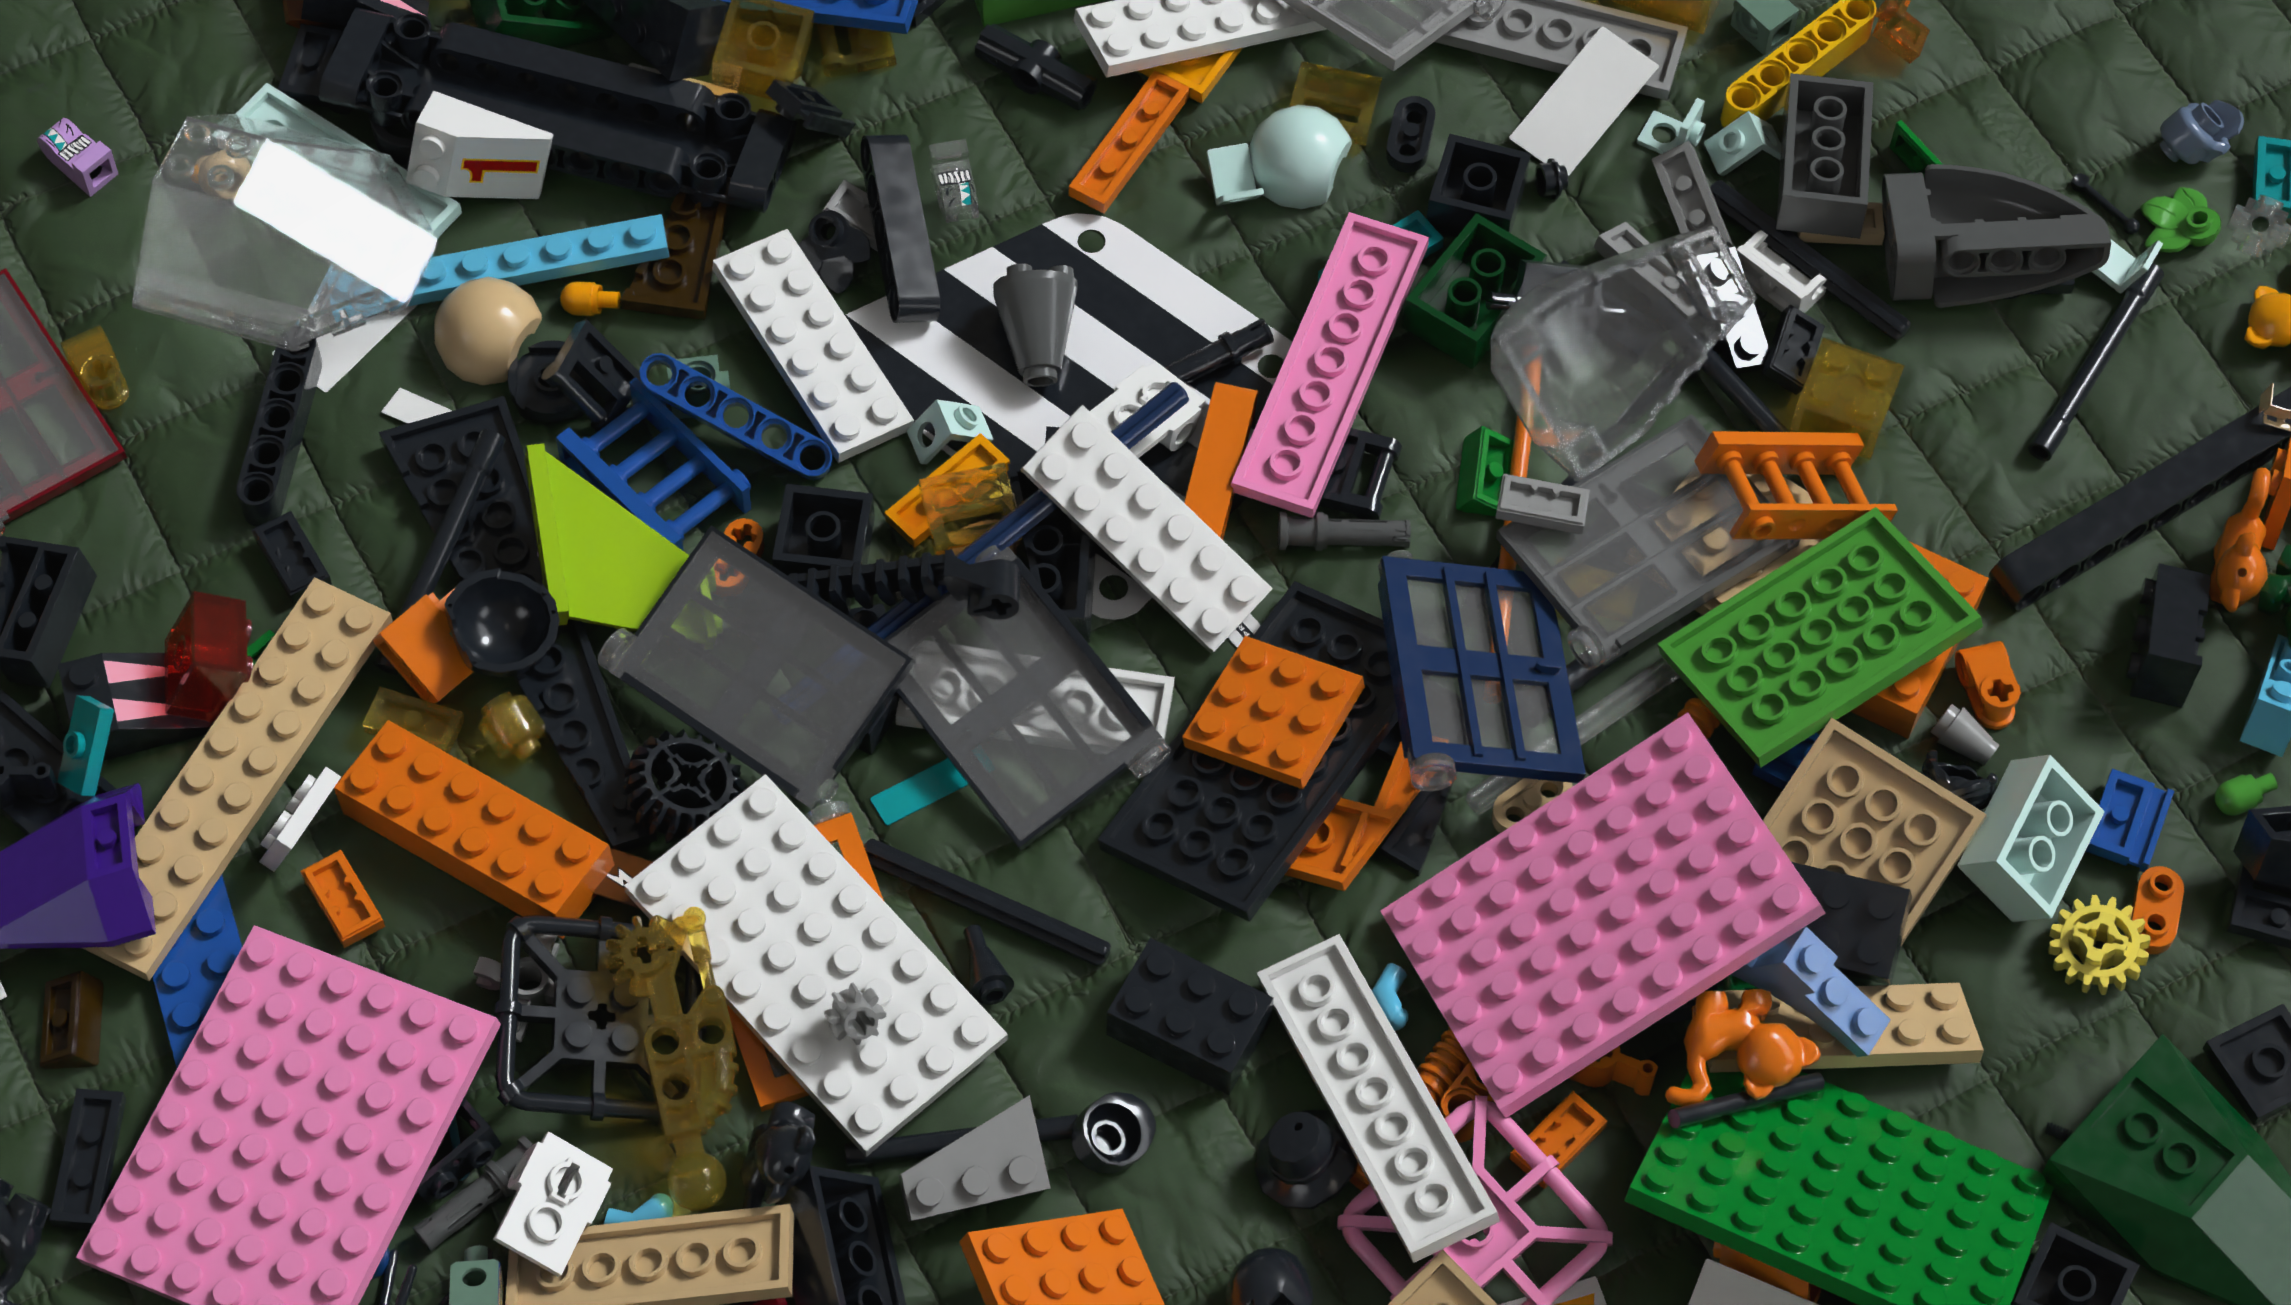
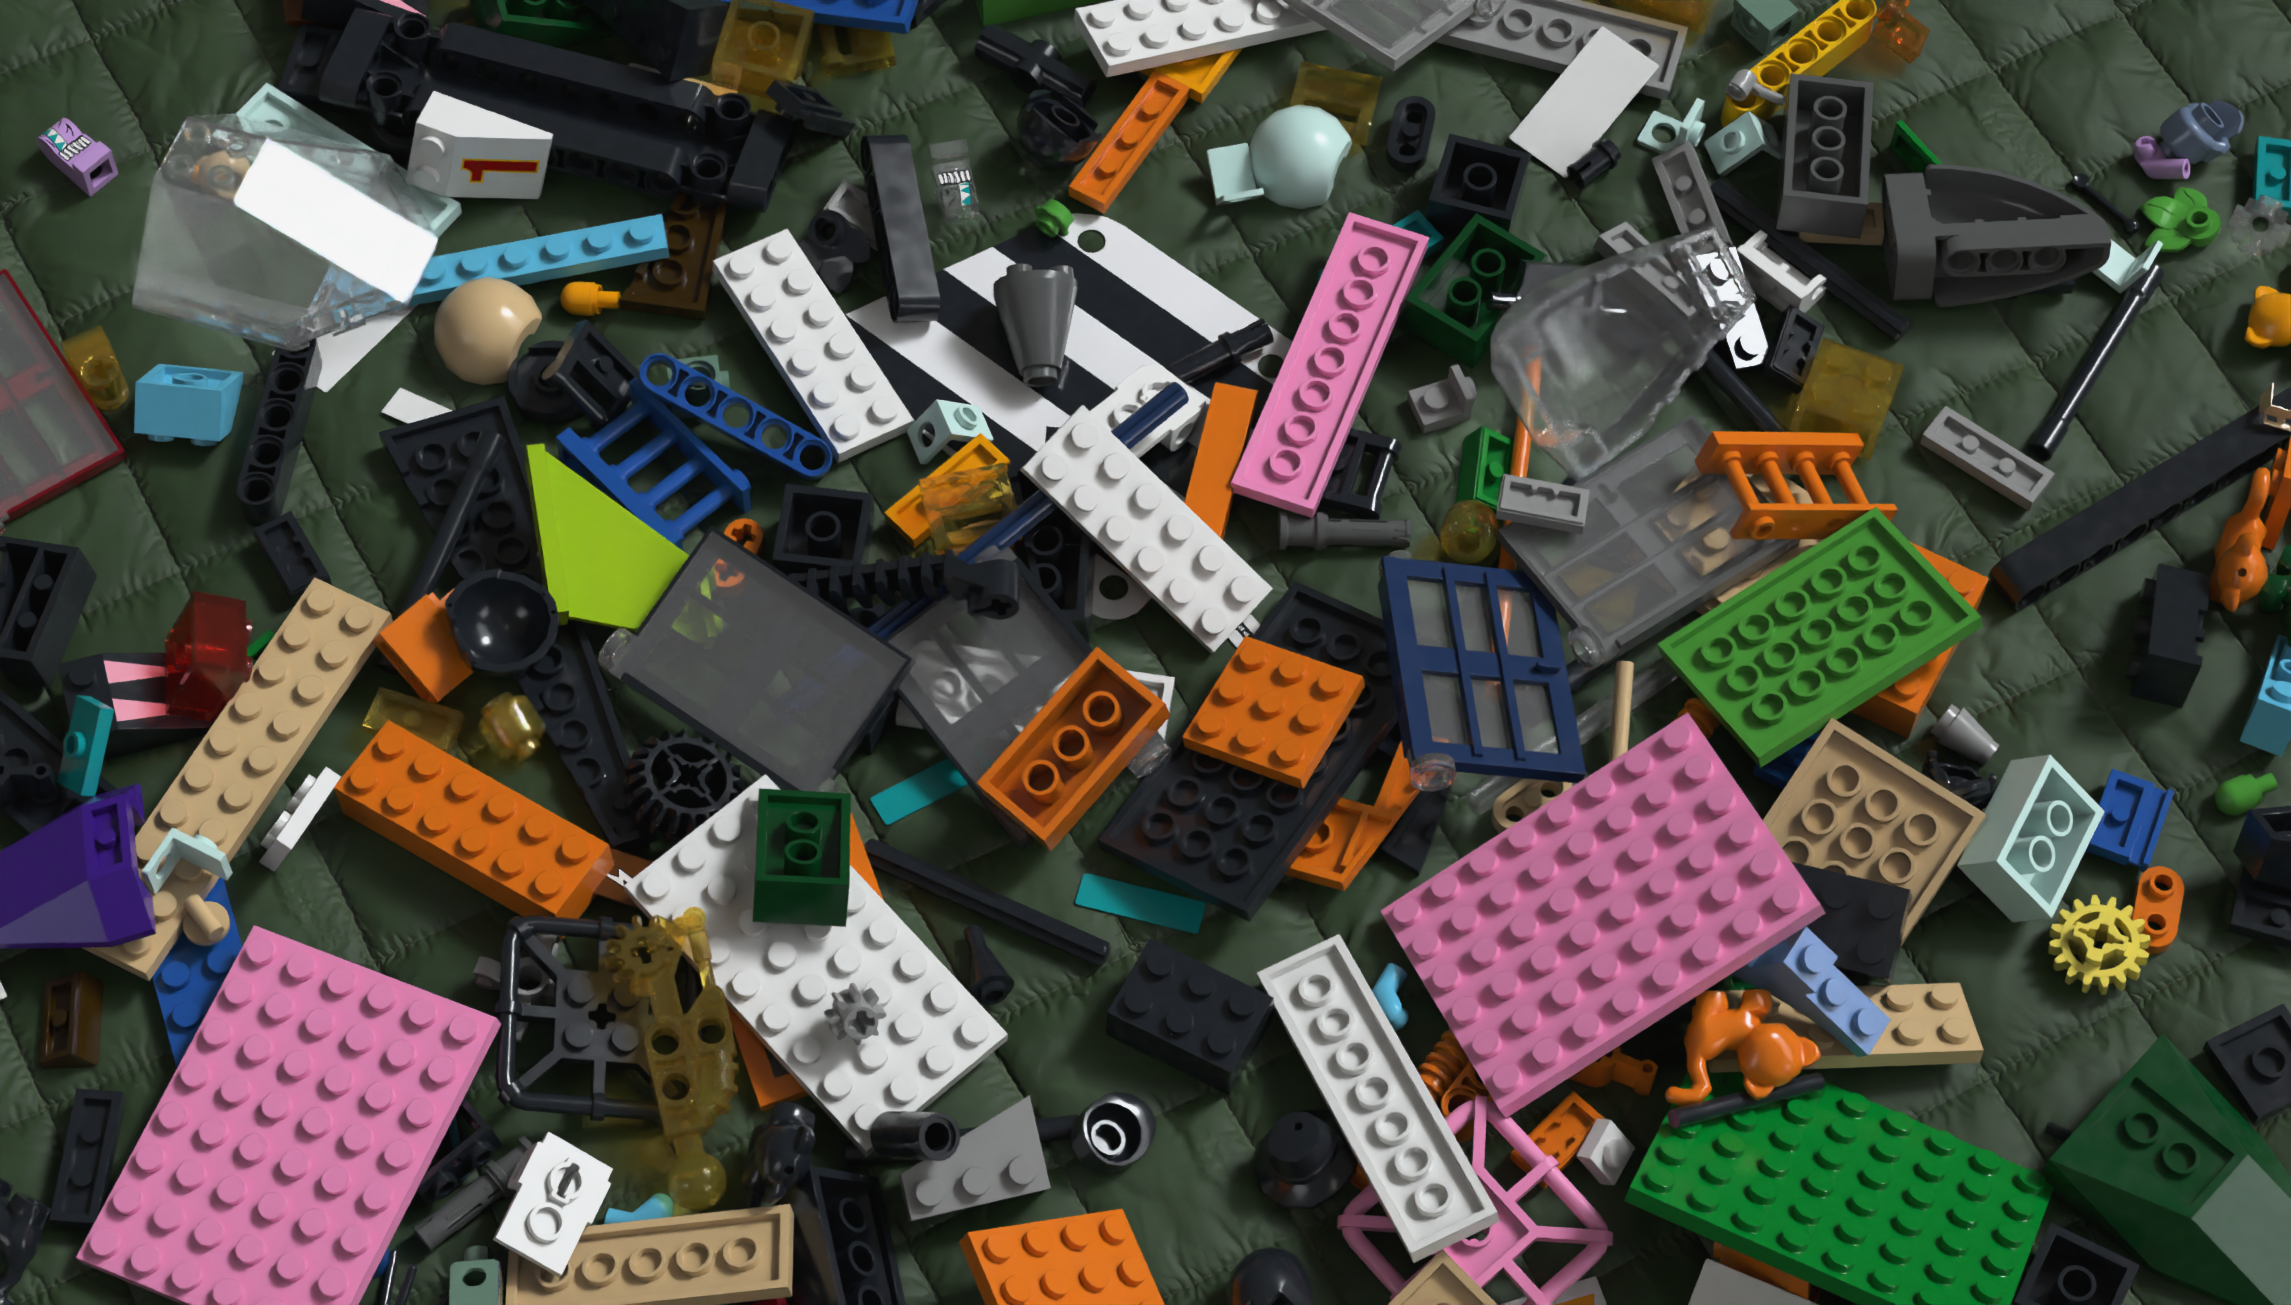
(186, 403): none -> medium azure slope
(194, 849): none -> light aqua bracket
(205, 922): none -> tan plate
(342, 898): orange plate -> none
(802, 858): none -> dark green slope
(915, 1135): none -> black pin
(1053, 218): none -> bright green plate
(1055, 132): none -> black cylinder
(1073, 748): none -> orange brick
(1140, 903): none -> teal sticker
(1444, 401): none -> light grey bracket
(1469, 531): none -> clear yellow head
(1551, 179): black plate -> none
(1602, 156): none -> black pin
(1605, 1152): none -> white plate
(1621, 709): none -> tan bar
(1745, 83): none -> light grey hand
(1987, 458): none -> light grey plate
(1989, 683): orange piece -> none
(2155, 162): none -> lavender arm

